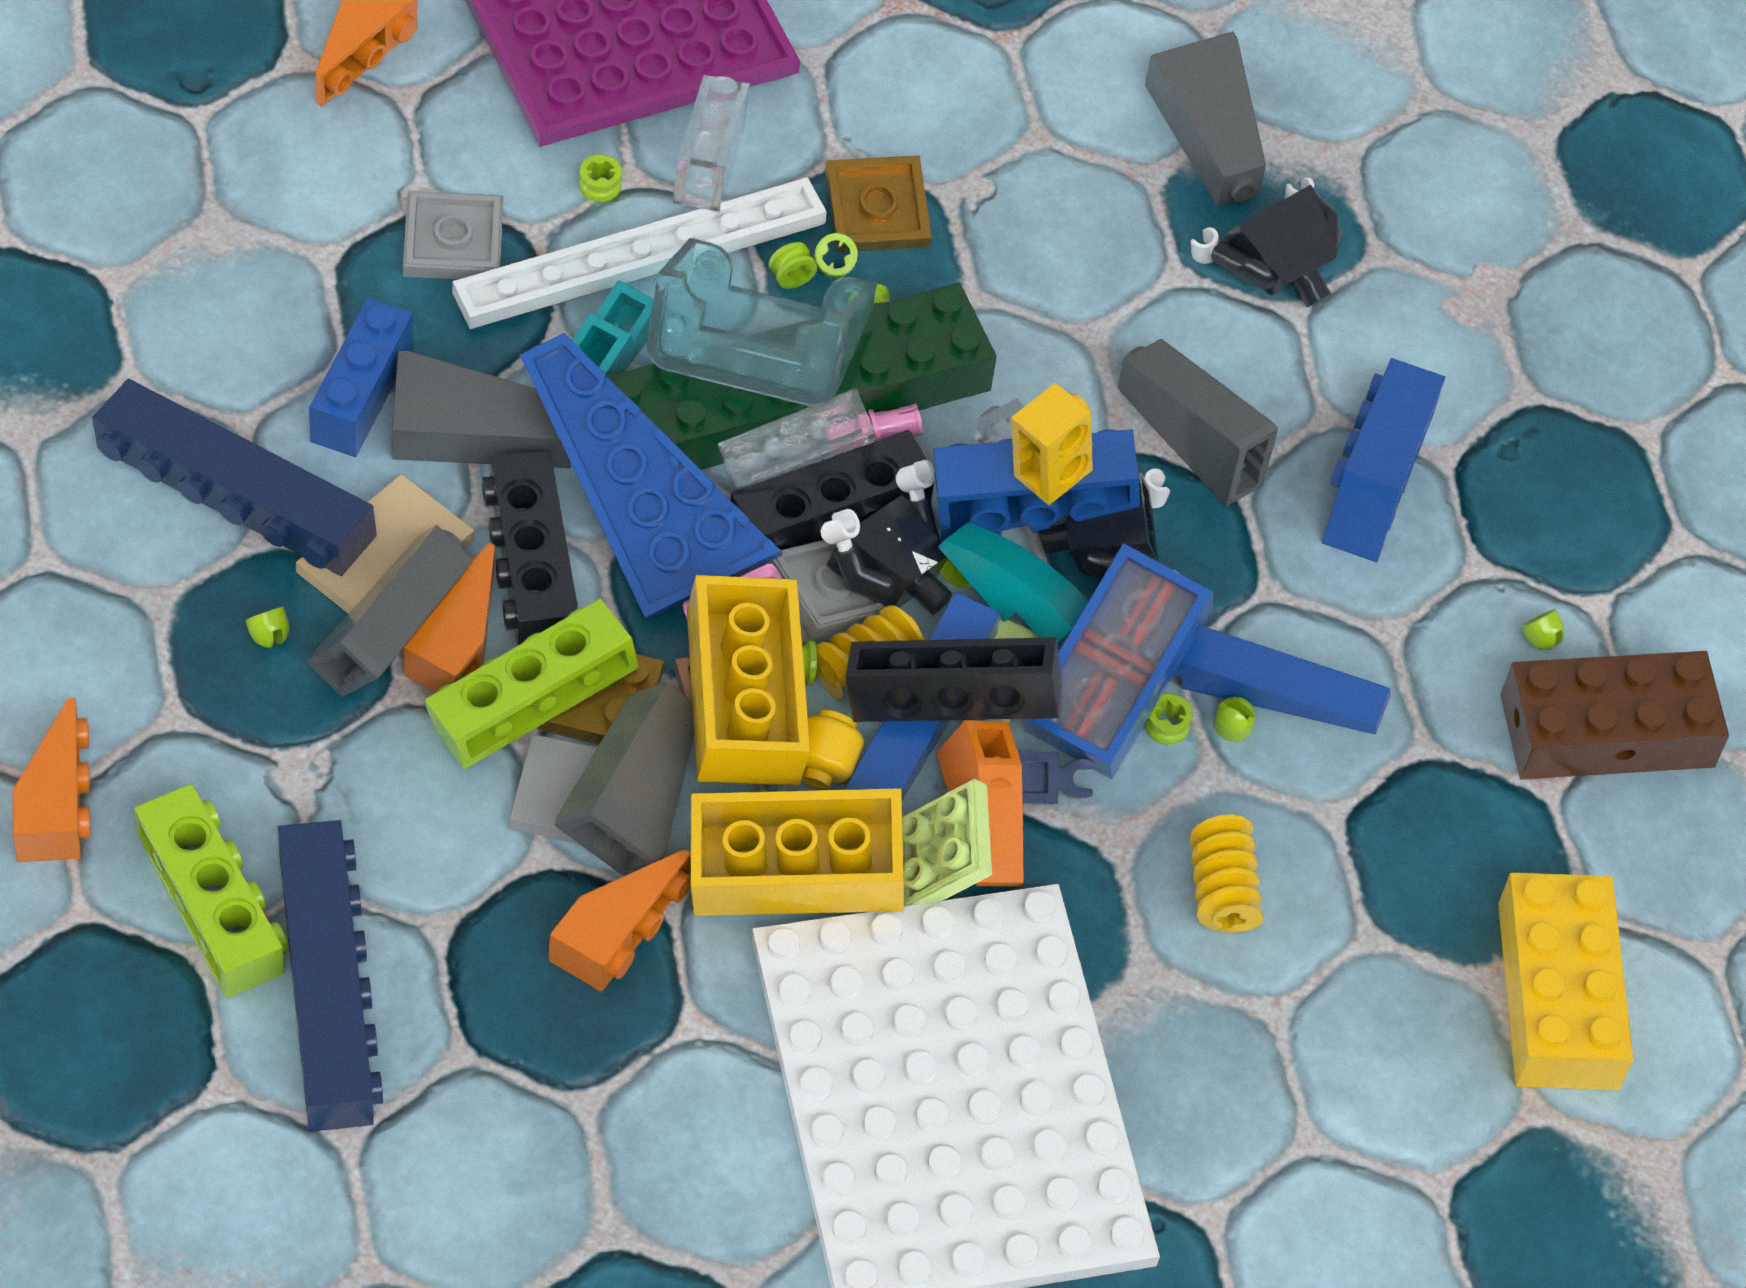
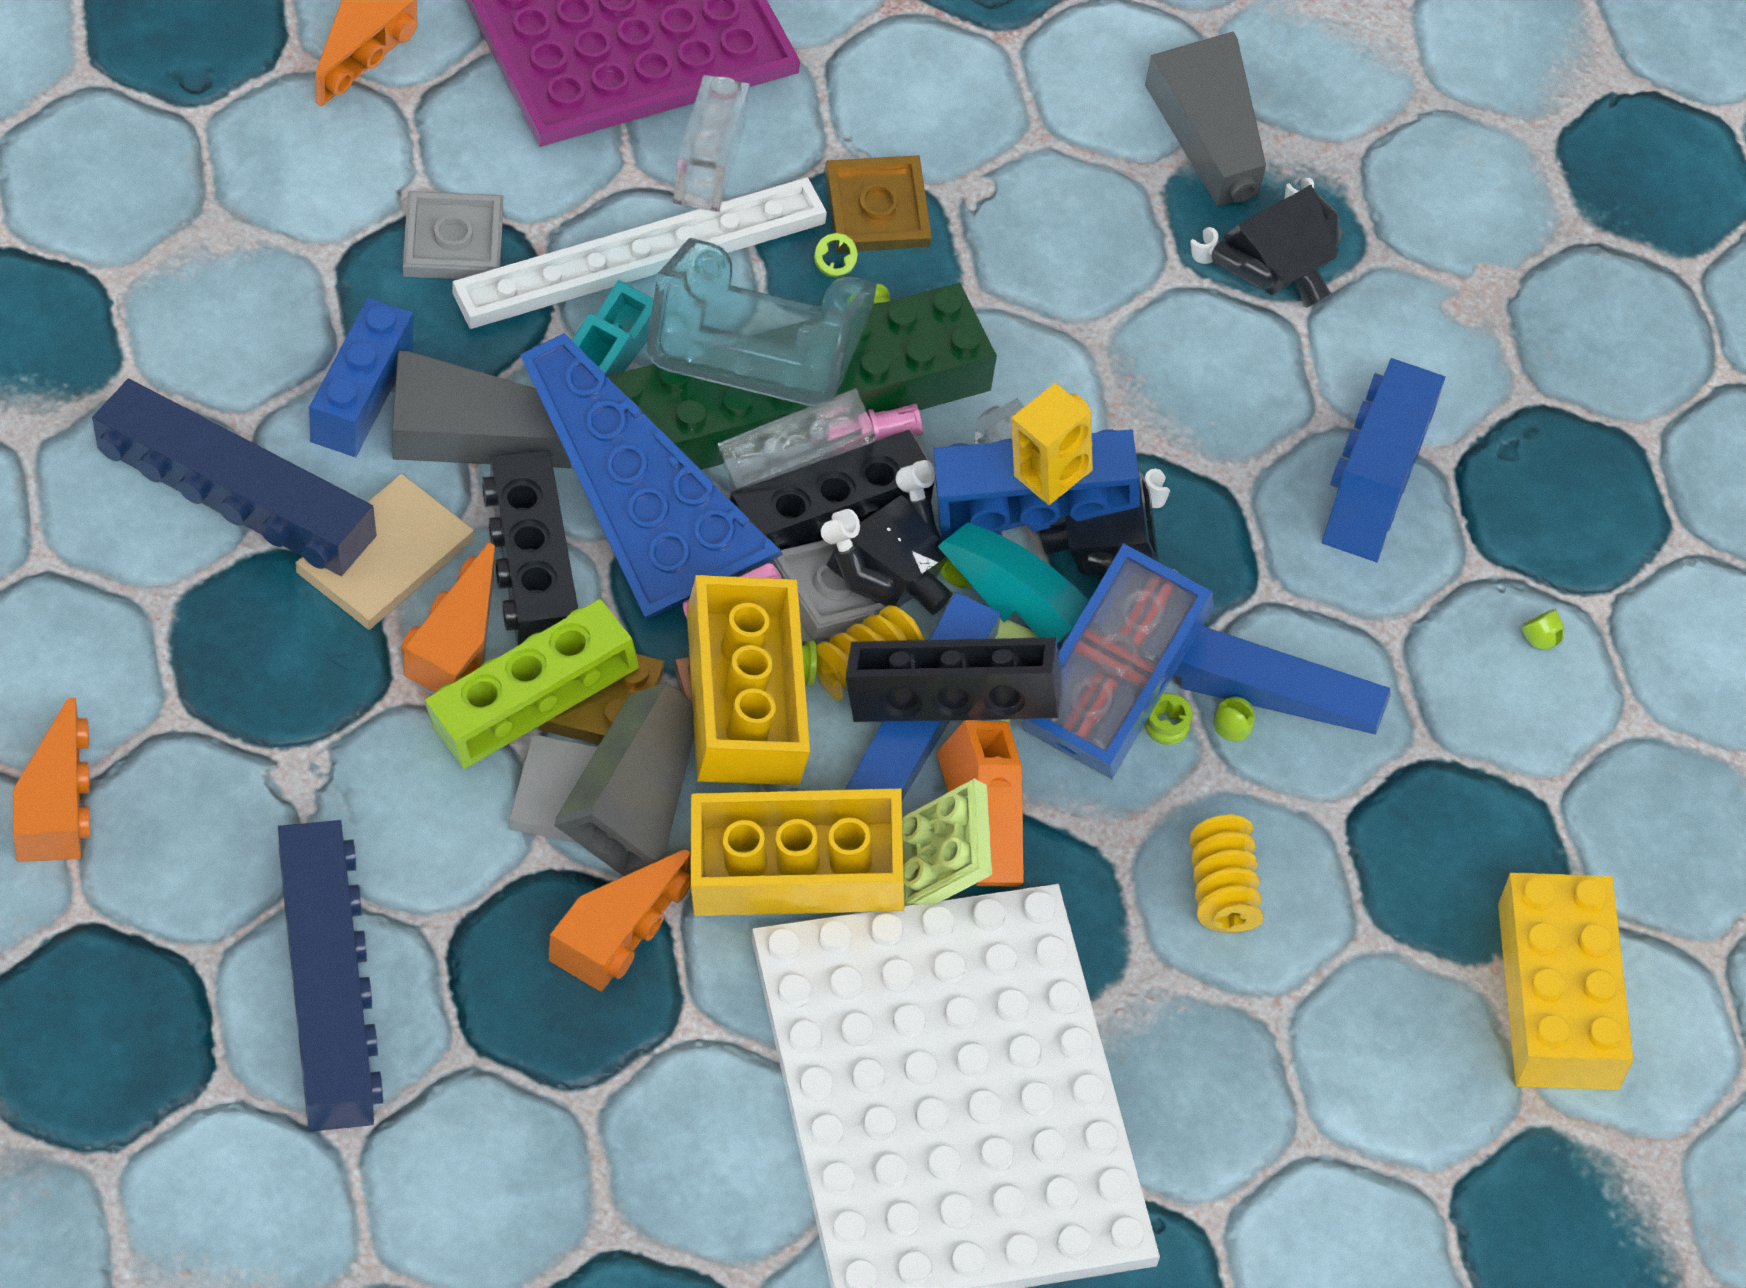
(234, 959): lime brick -> none
(269, 627): lime hinge -> none
(390, 612): dark grey slope -> none
(602, 189): lime bush -> none
(793, 265): lime bush -> none
(833, 749): yellow head -> none
(1044, 778): dark blue plate -> none
(1200, 419): dark grey slope -> none
(1614, 715): reddish brown brick -> none

